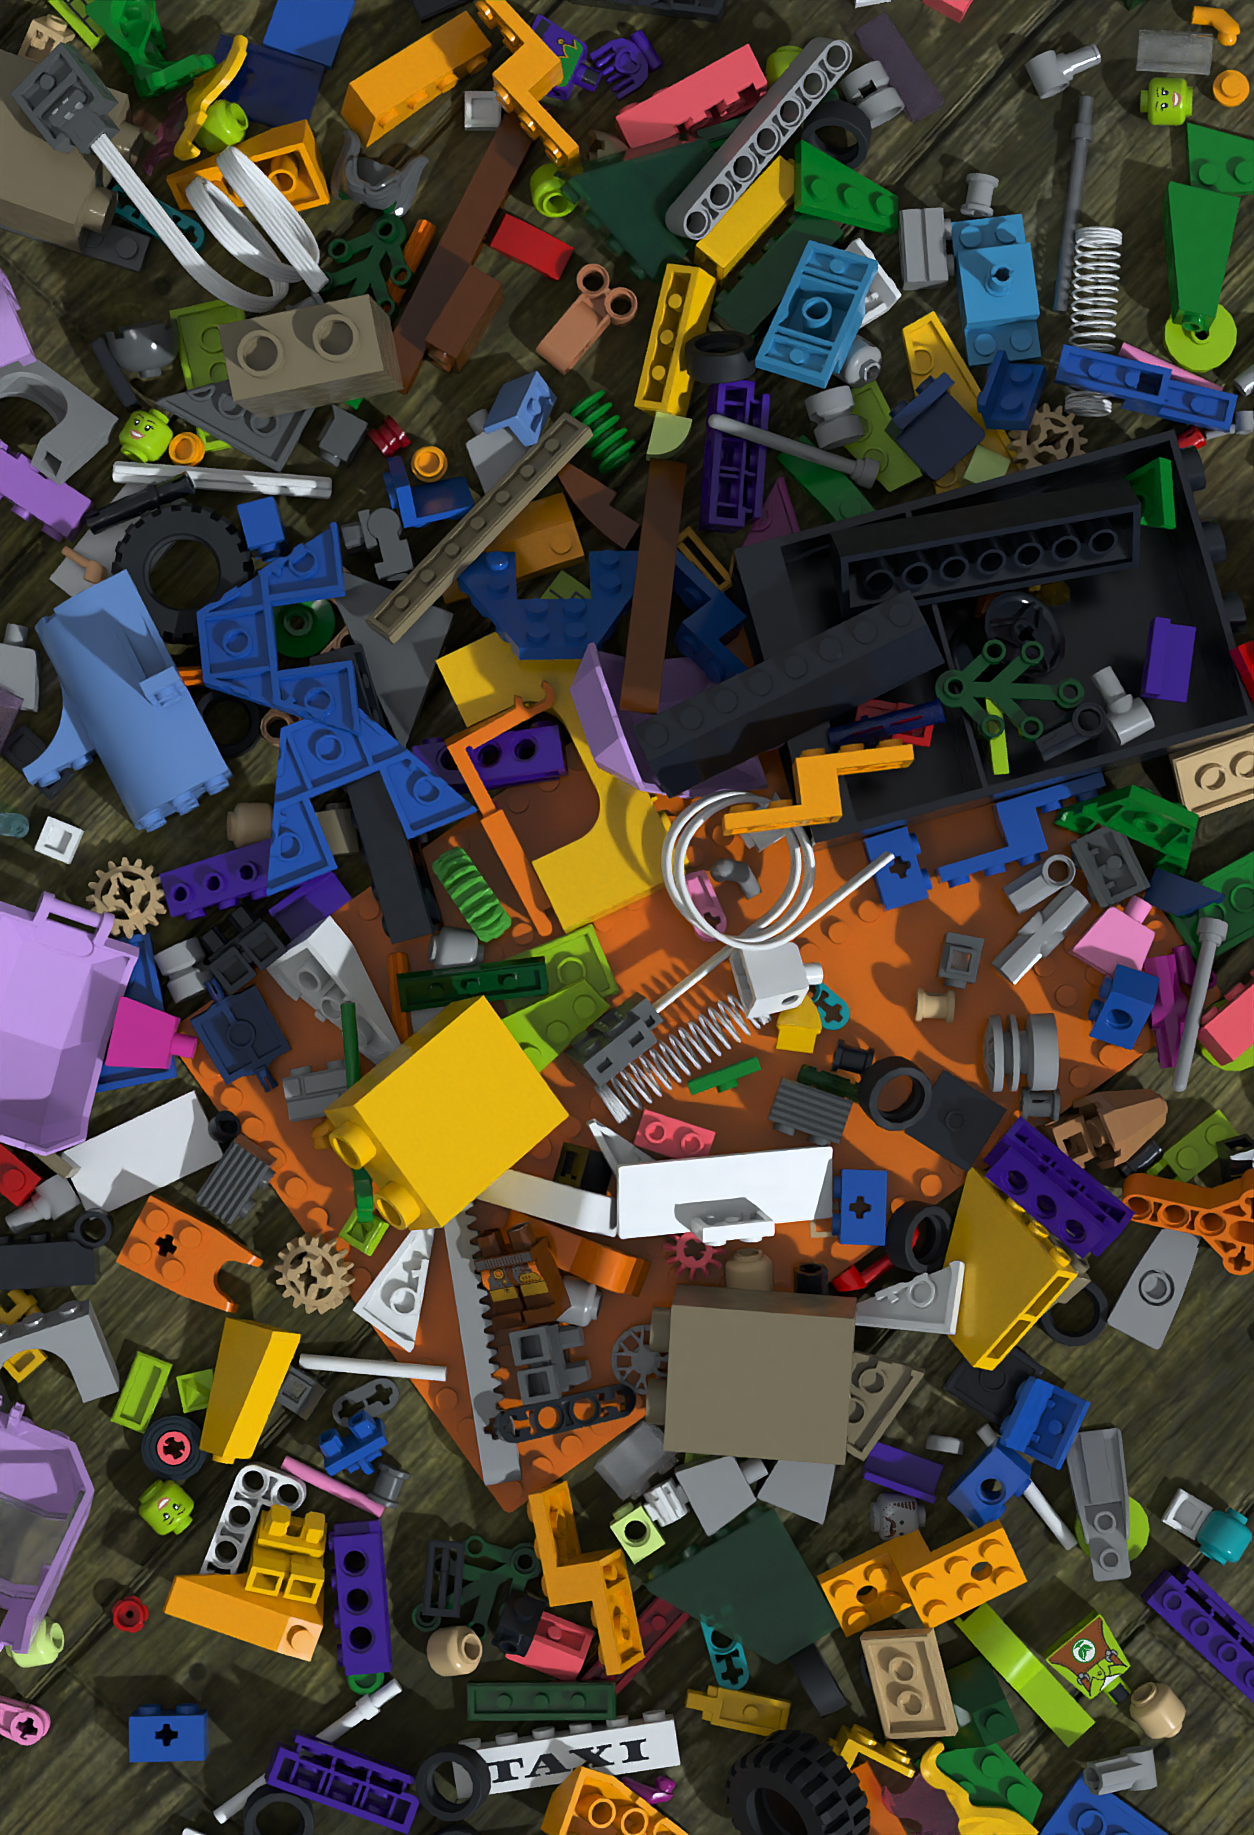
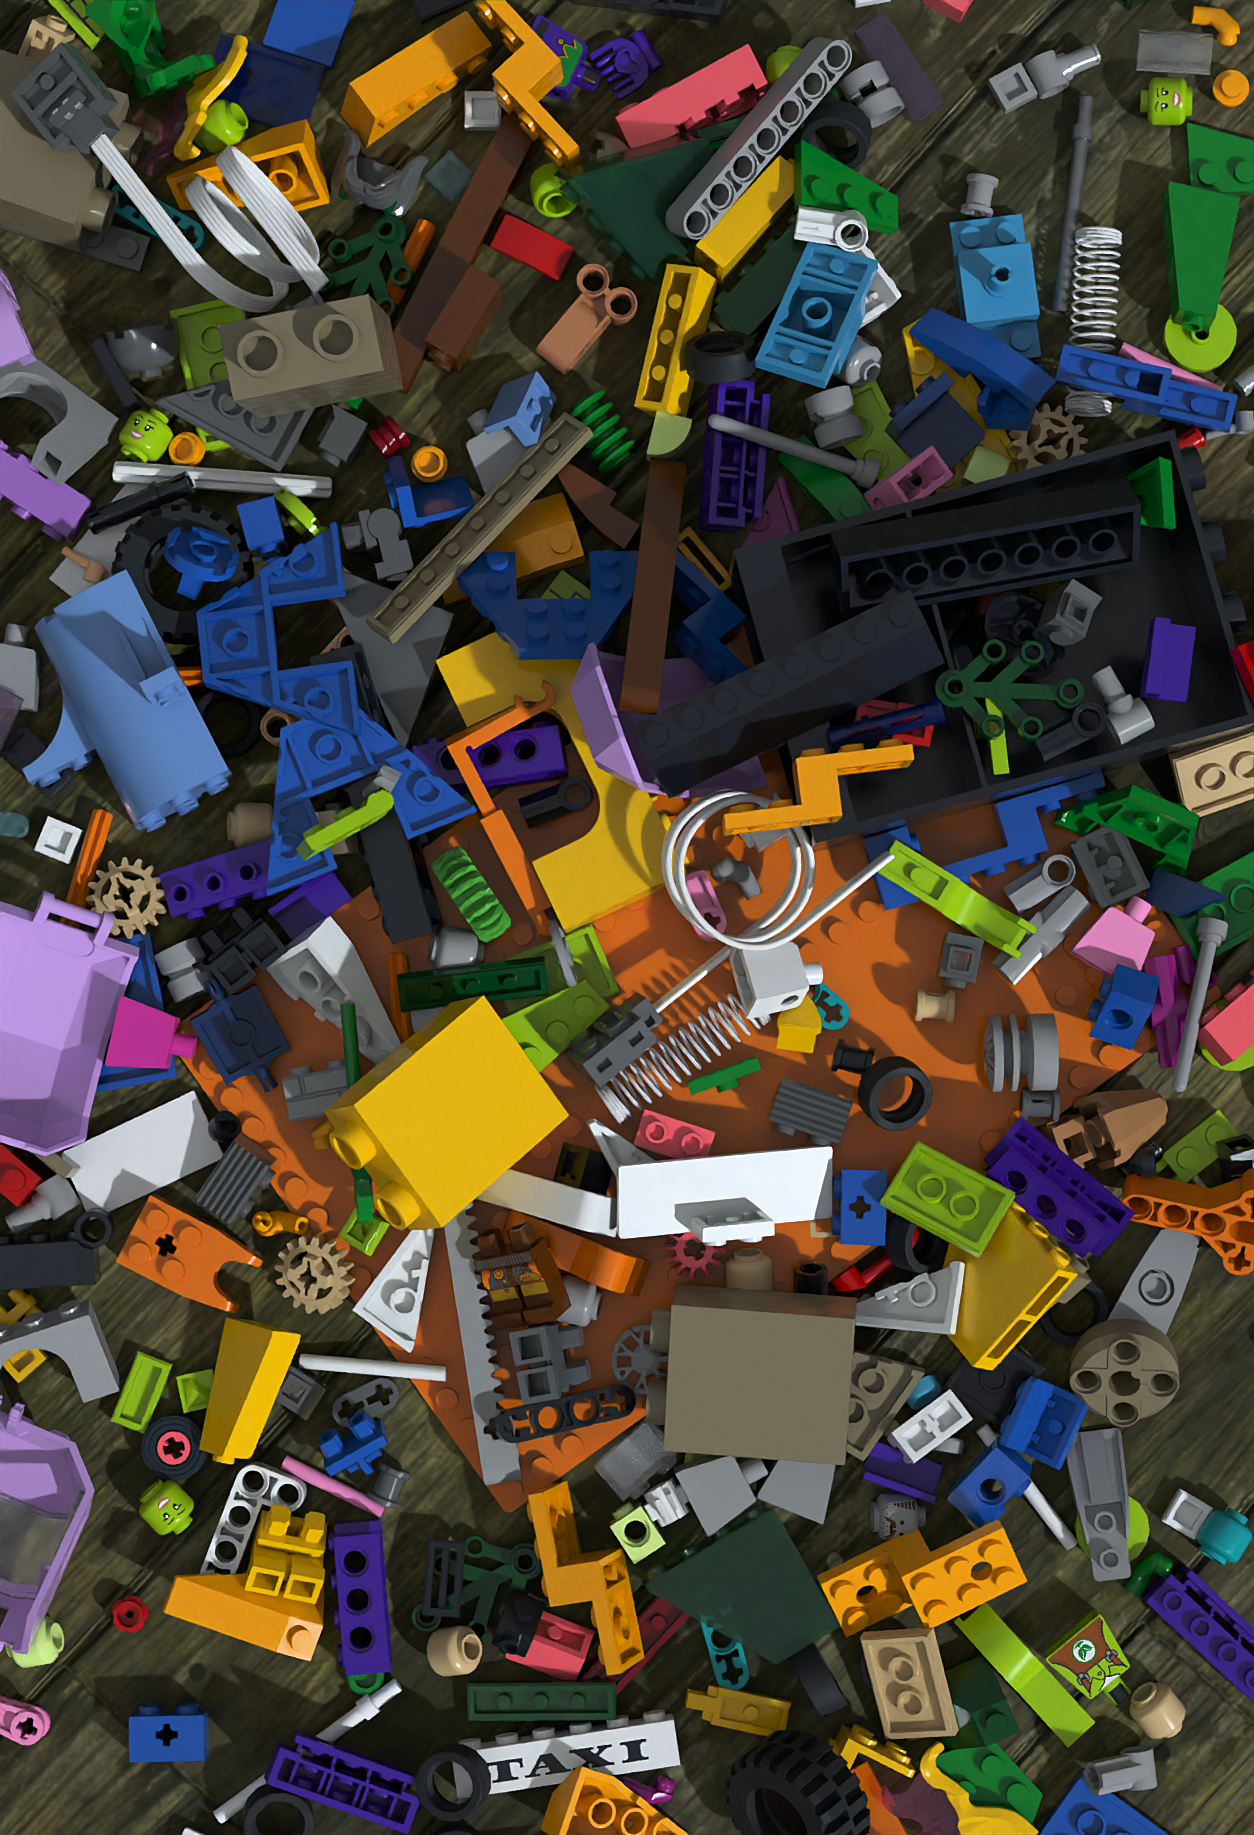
(88, 861): none -> orange axle
(200, 557): none -> blue tile
(279, 1222): none -> light orange arm
(300, 517): none -> lime plate
(315, 634): green dish -> none
(347, 823): none -> lime hinge
(385, 778): none -> light grey hand
(449, 177): none -> clear light blue tile
(552, 803): none -> black piece
(563, 952): none -> light grey wheel
(826, 227): none -> white piece
(828, 1082): clear green axle -> none
(897, 488): none -> bright pink torso
(923, 248): light grey brick -> none
(924, 1393): none -> medium azure tile
(930, 1427): none -> white hinge
(947, 1199): none -> lime tile
(955, 899): none -> lime piece
(957, 1121): black plate -> none
(989, 359): none -> blue slope
(1012, 88): none -> light grey plate
(1068, 613): none -> dark grey window
(1120, 1370): none -> dark tan piece
(1144, 1162): none -> black hinge
(1144, 1570): none -> green arm

